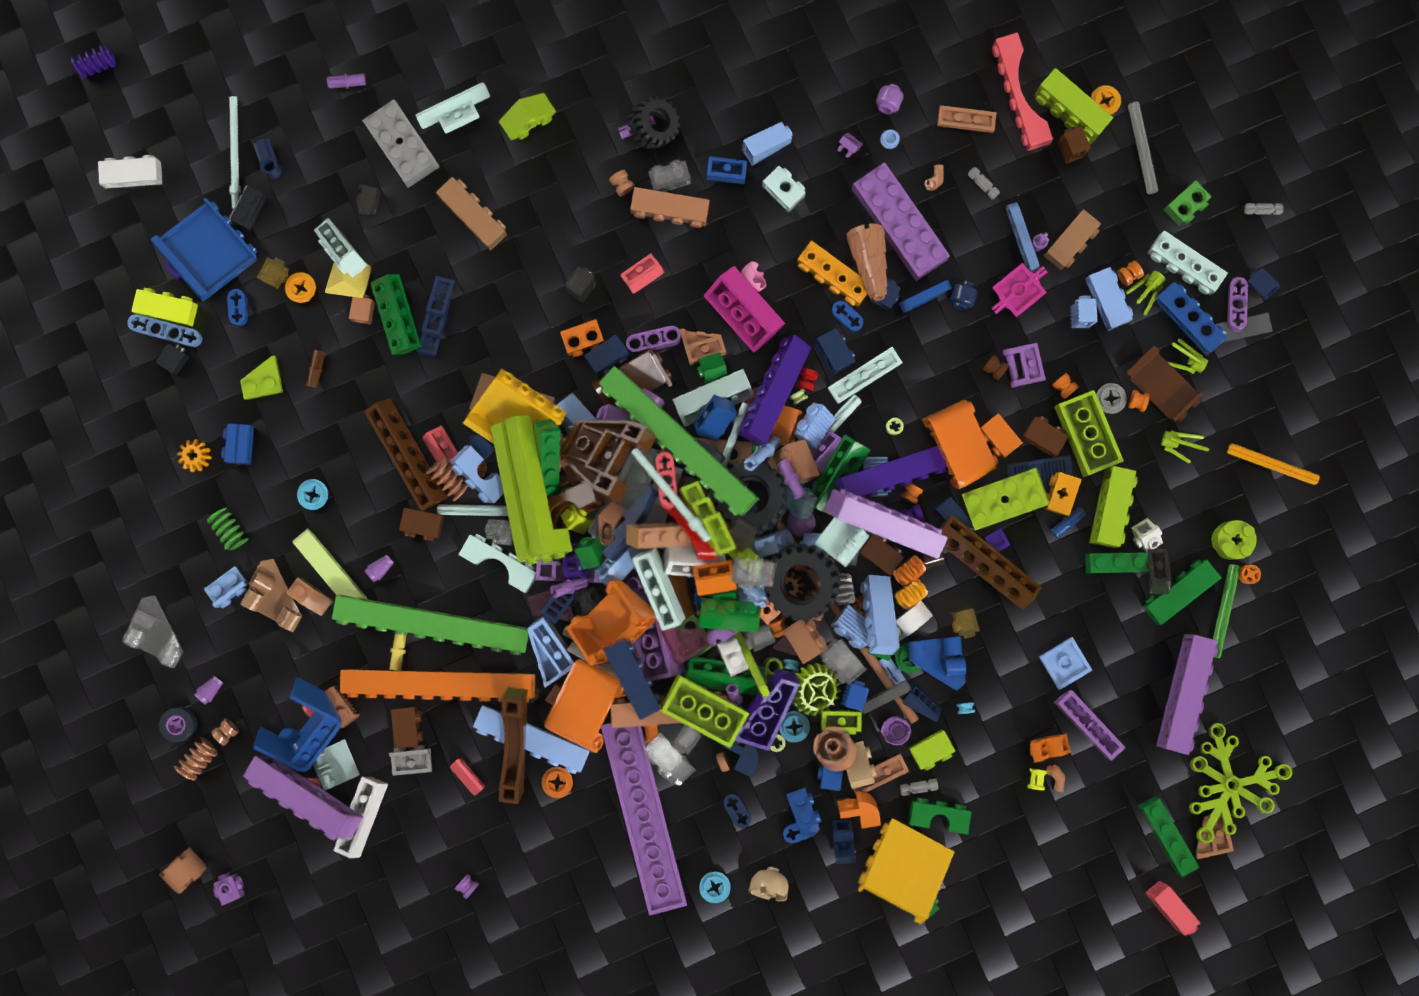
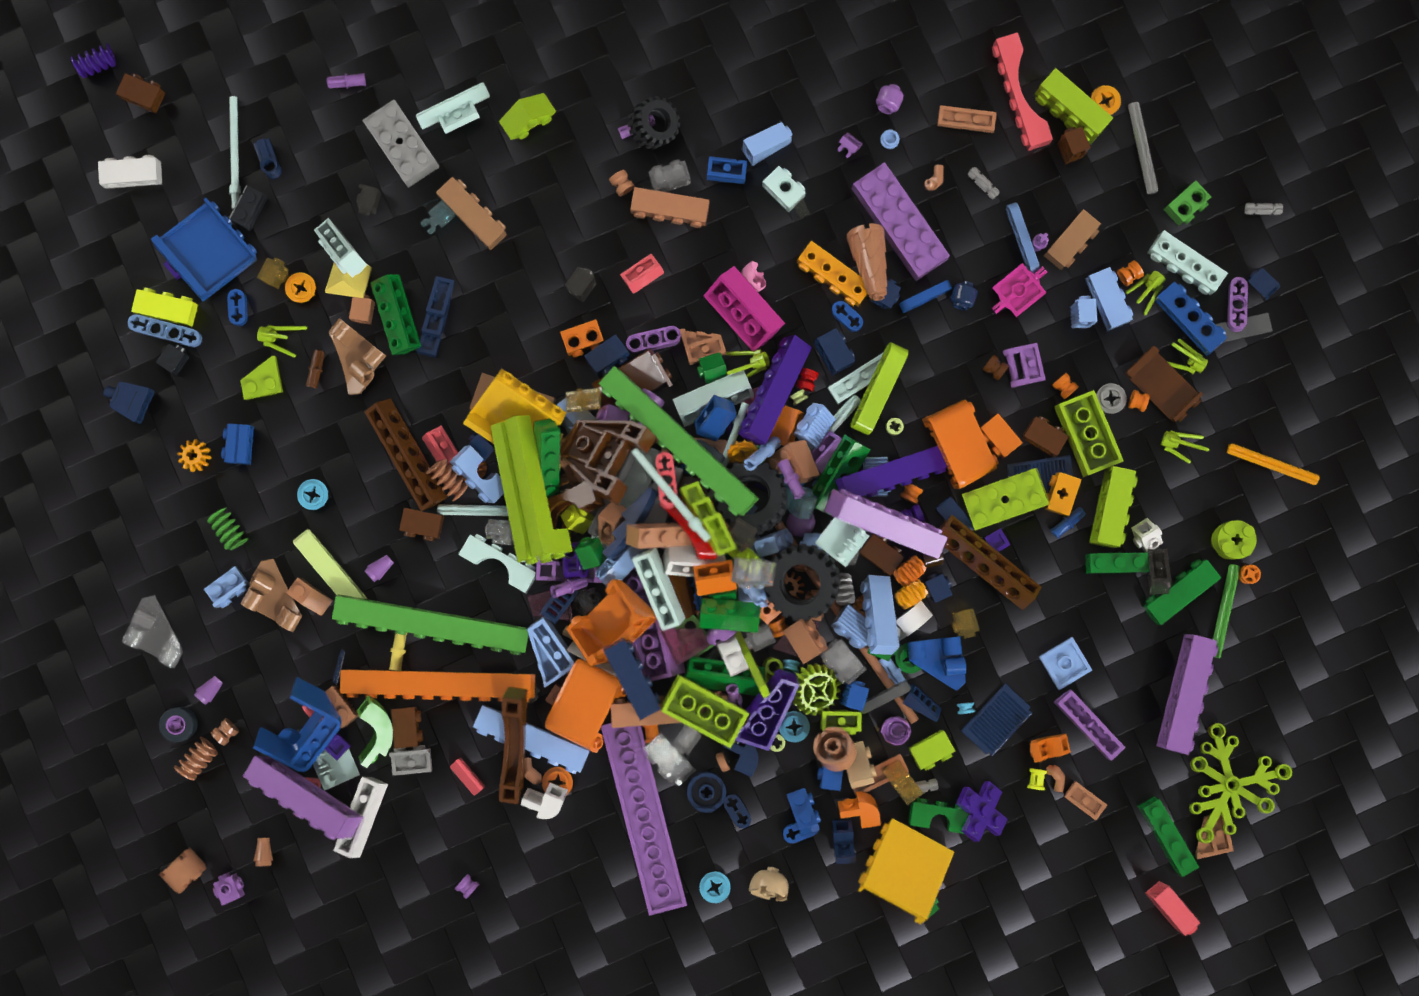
(129, 400): none -> dark blue torso
(140, 93): none -> reddish brown brick
(263, 853): none -> nougat cone
(268, 335): none -> lime plant
(337, 746): none -> dark purple plate
(338, 667): none -> dark blue sticker
(356, 355): none -> medium nougat panel
(377, 717): none -> arch
(440, 214): none -> clear light blue plate
(530, 773): none -> nougat arm
(546, 804): none -> white brick
(583, 400): none -> clear yellow hips
(714, 799): none -> dark blue brick
(735, 455): none -> light orange gear
(759, 361): none -> lime plant
(879, 388): none -> lime beam
(902, 782): none -> clear yellow brick
(938, 587): none -> dark blue brick
(981, 811): none -> dark purple plate
(997, 720): none -> dark blue window
(1085, 800): none -> nougat plate

